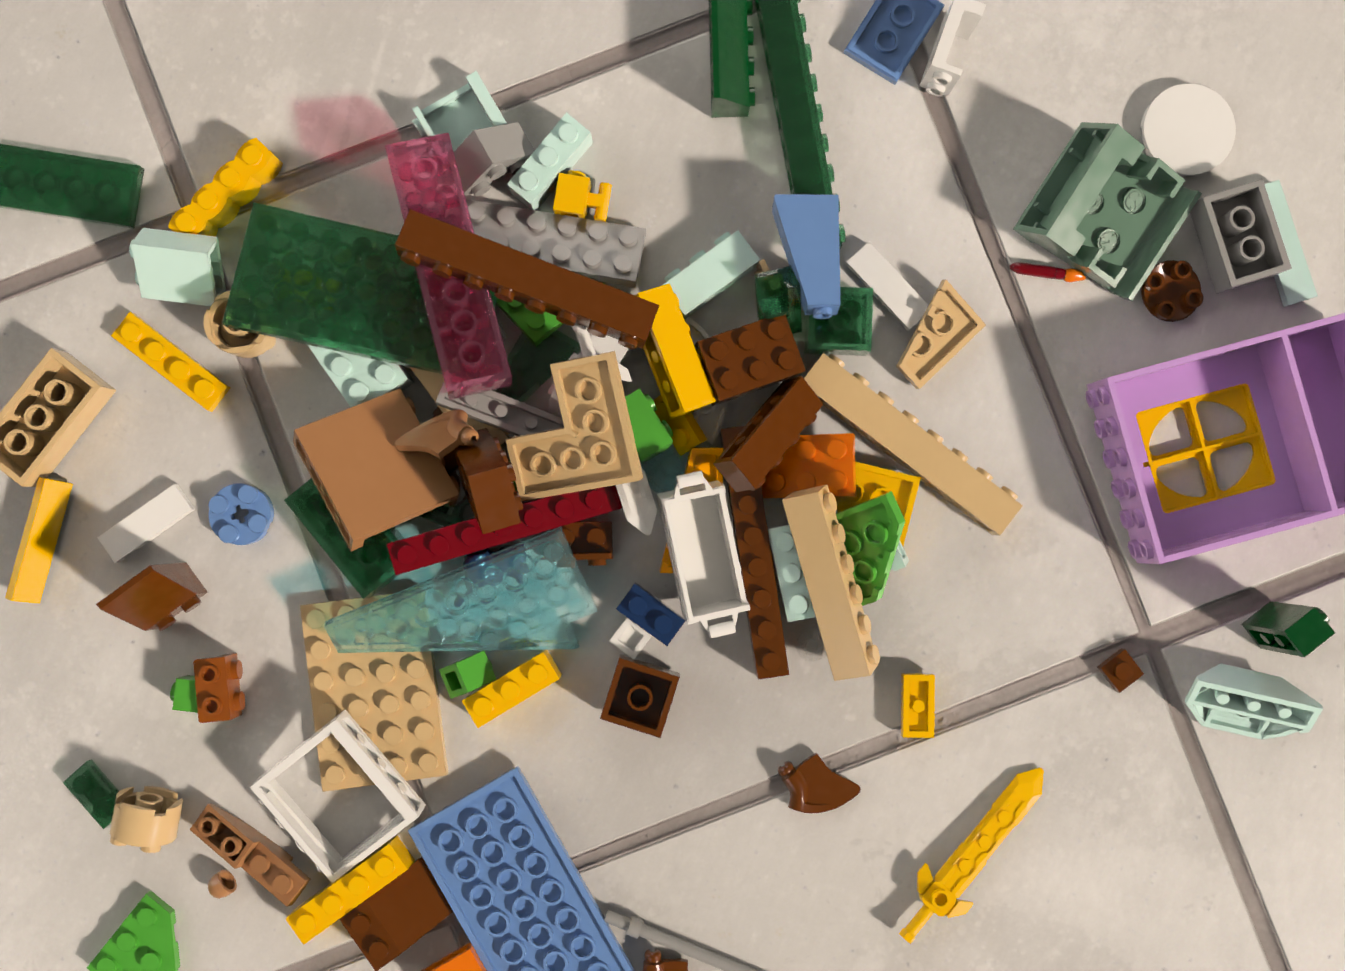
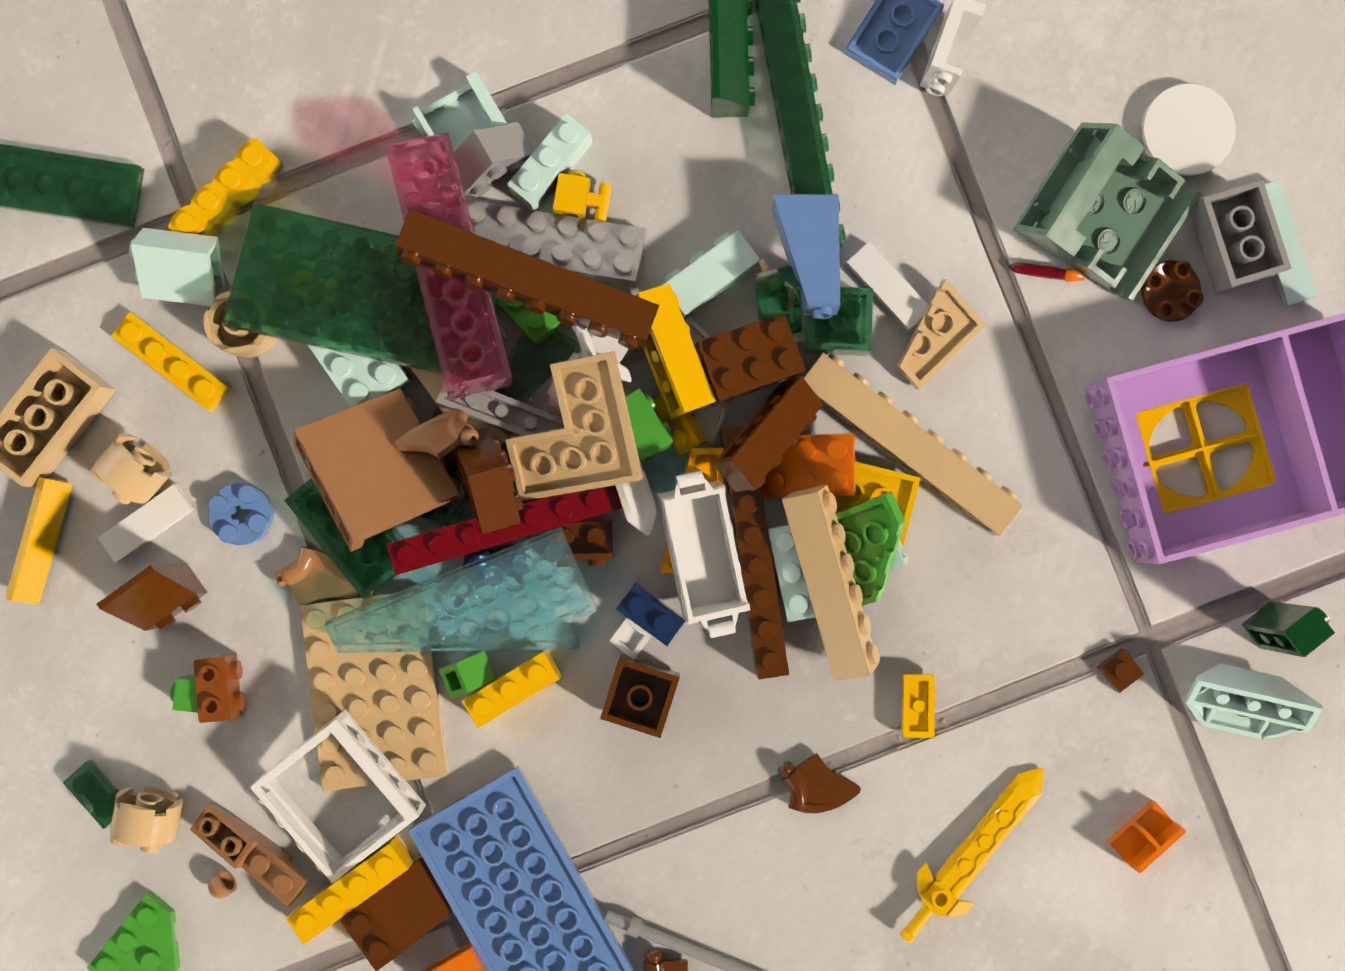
(131, 470): none -> tan brick
(314, 577): none -> medium nougat arm
(1145, 837): none -> orange panel

